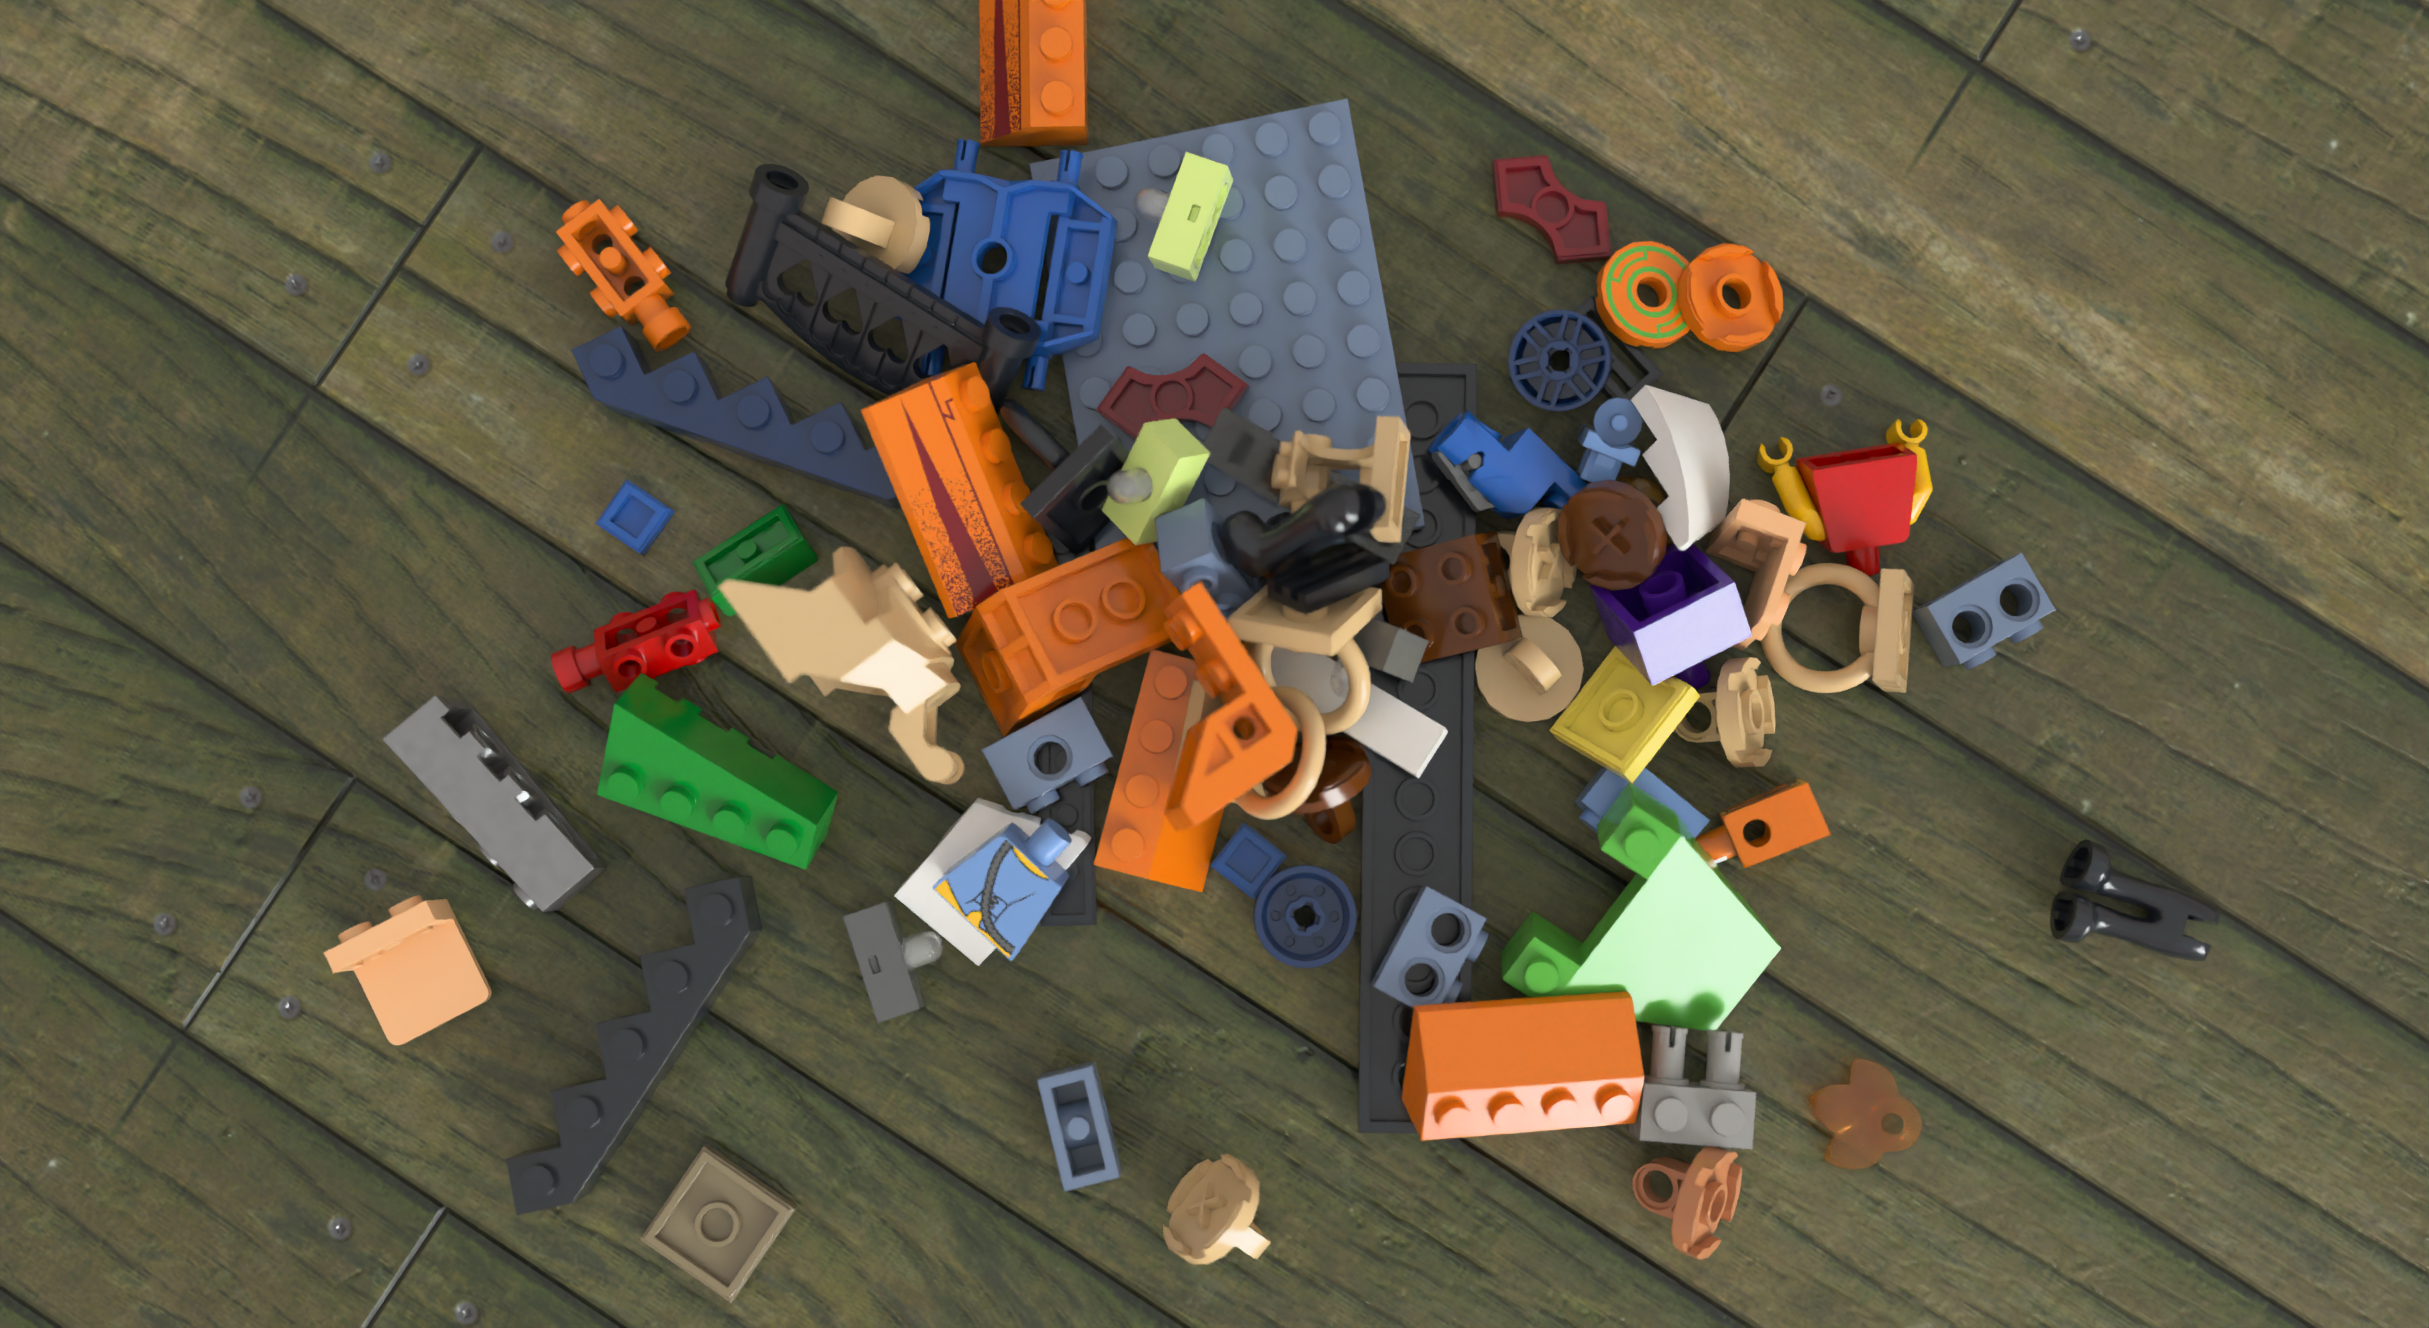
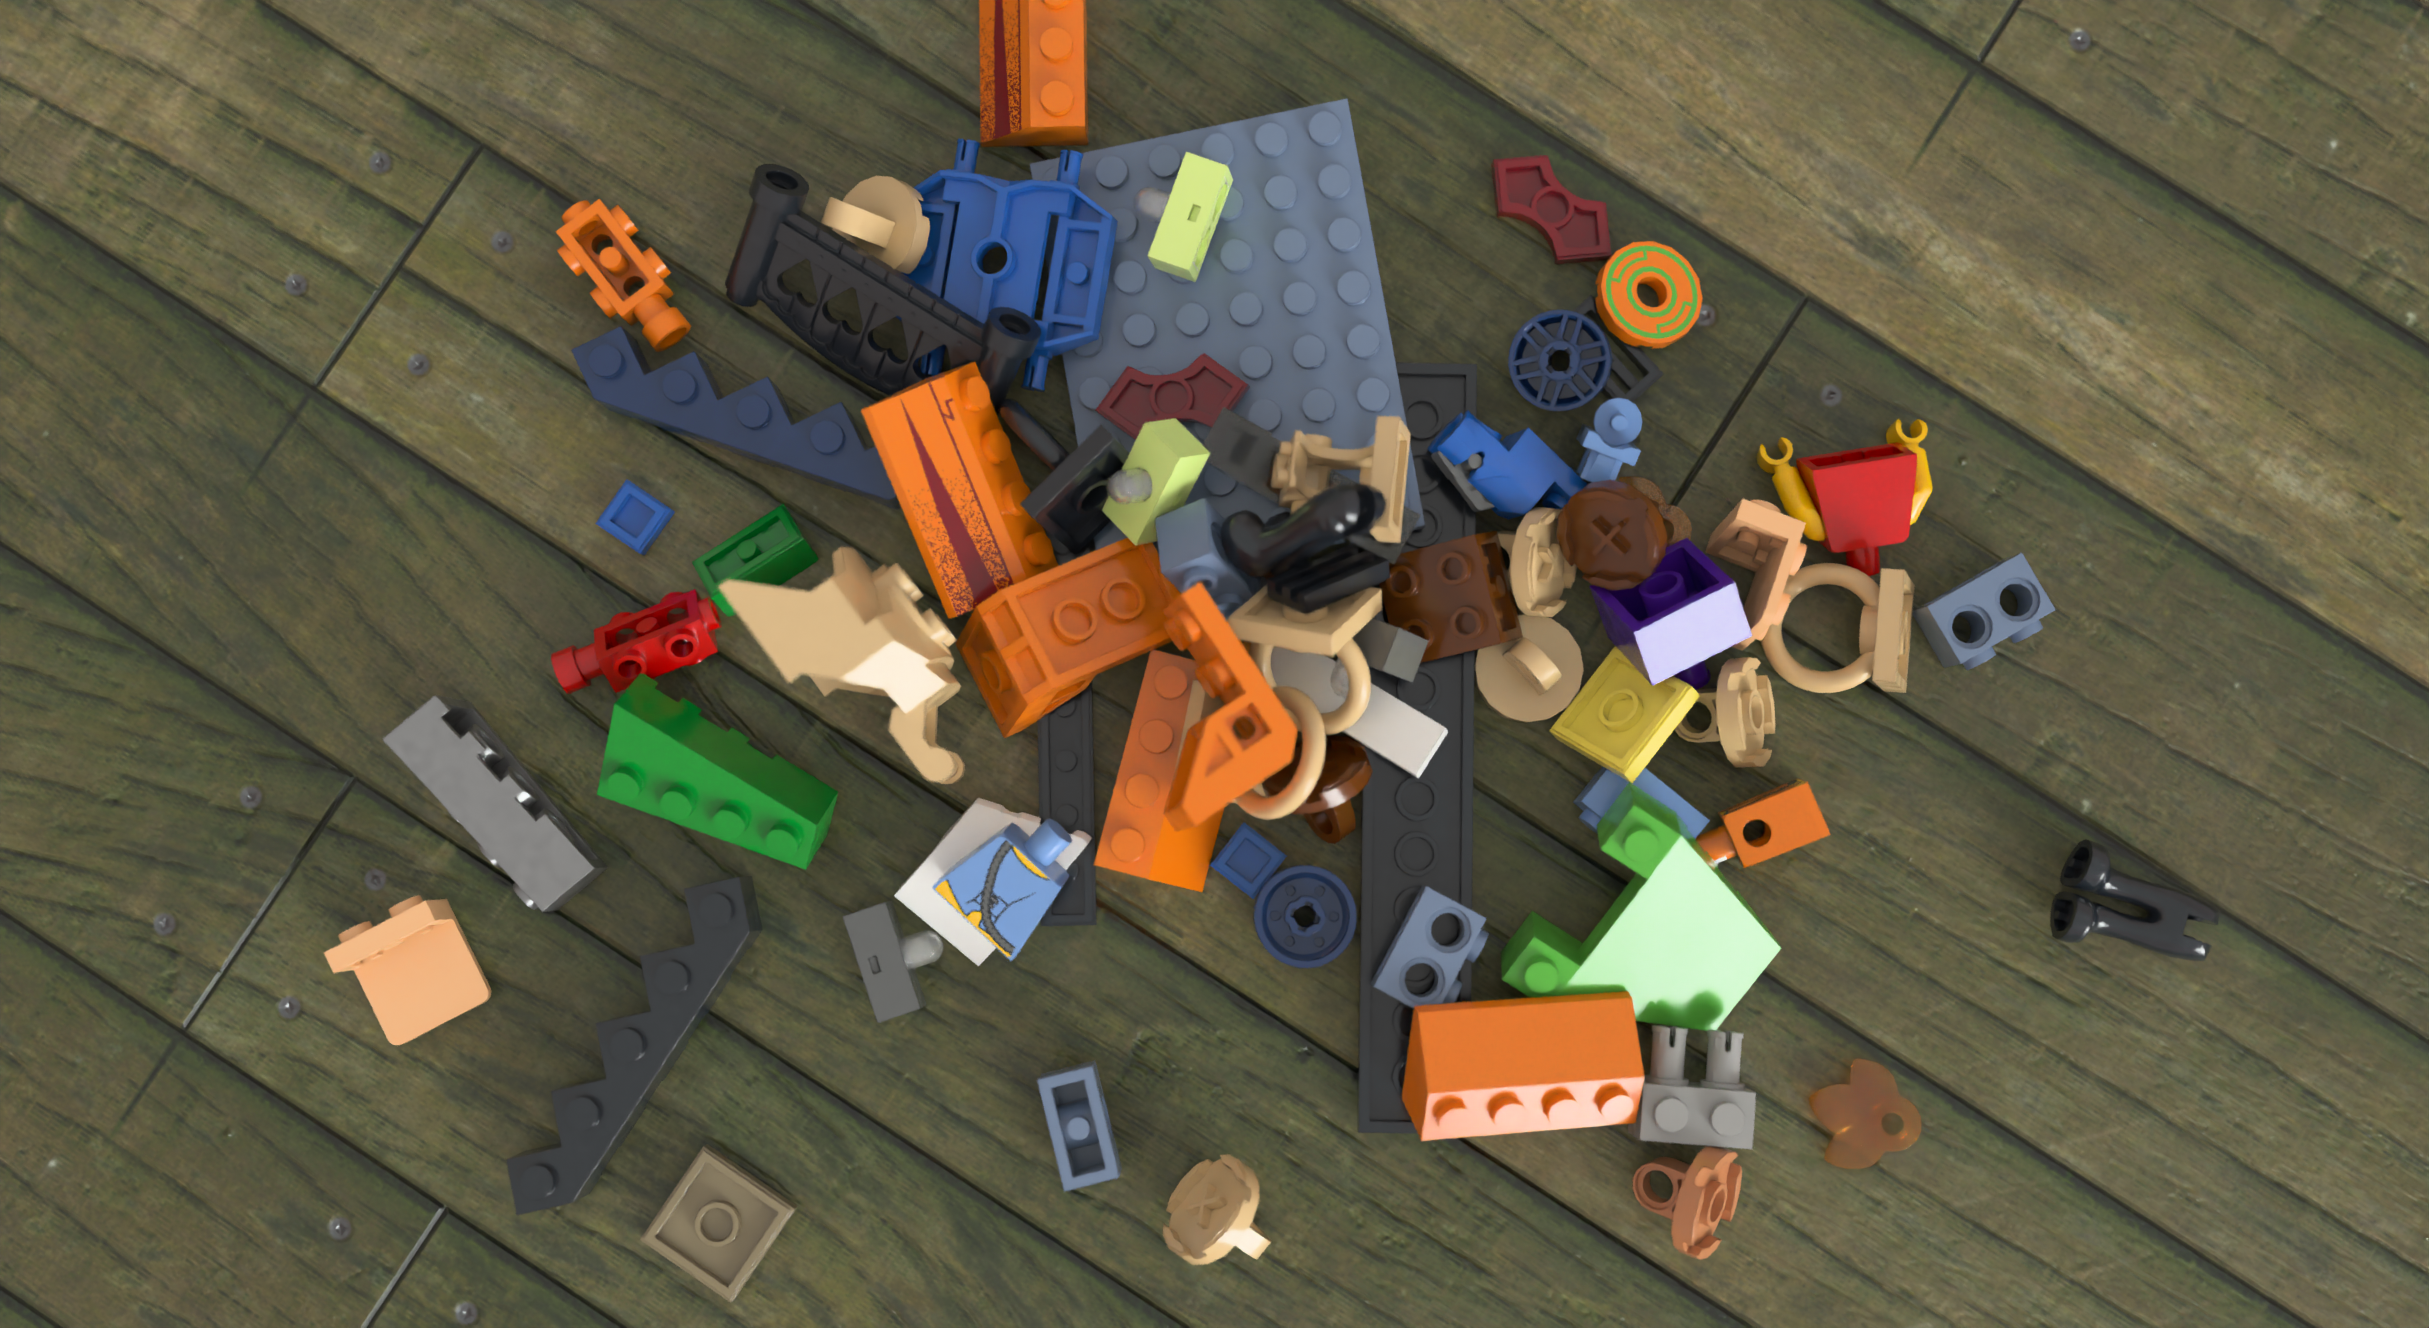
(1016, 756): sand blue brick -> none
(1687, 461): white slope -> none
(1709, 314): orange tile -> none

